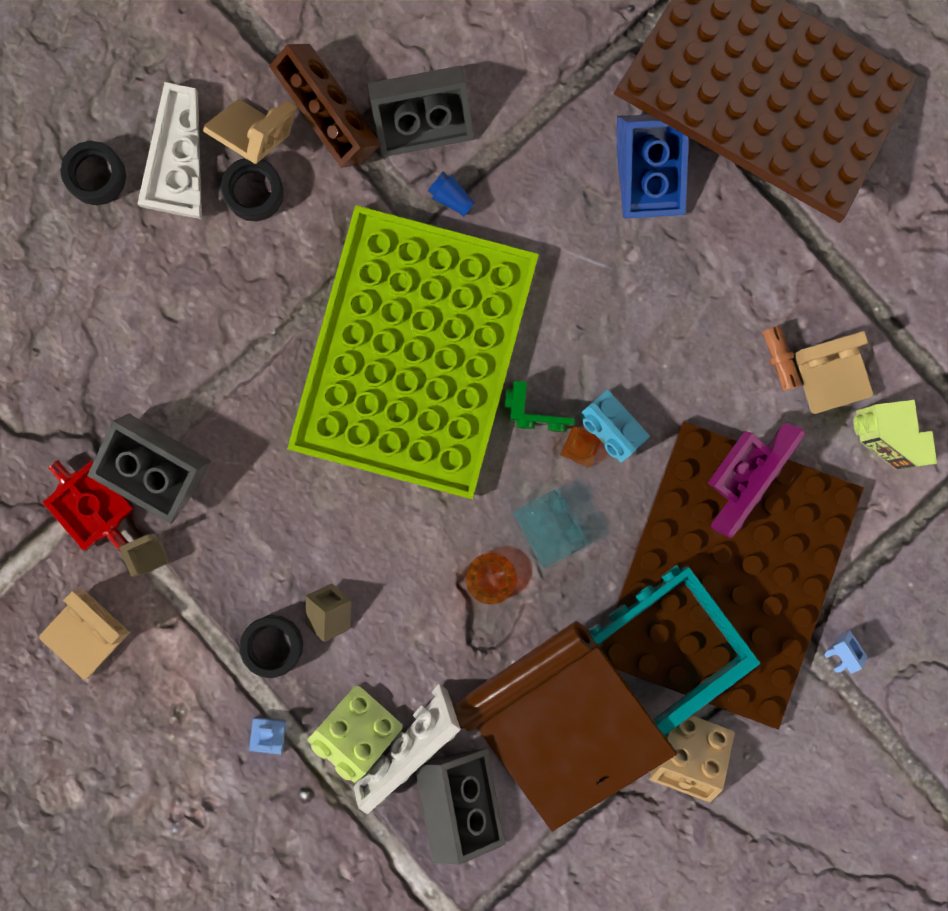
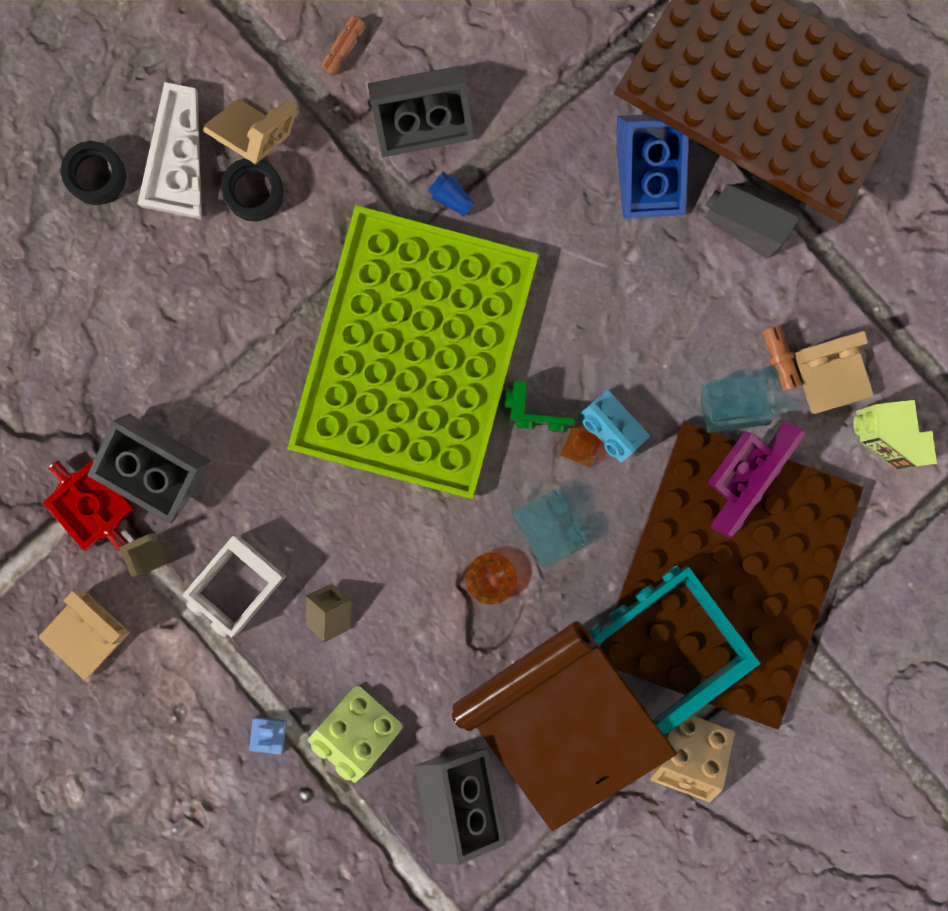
(200, 605): none -> white window
(247, 653): black tyre -> none
(324, 105): reddish brown brick -> none
(343, 45): none -> nougat axle
(409, 750): white wing -> none
(735, 404): none -> clear light blue bracket
(755, 216): none -> dark grey slope
(849, 651): light blue tile -> none

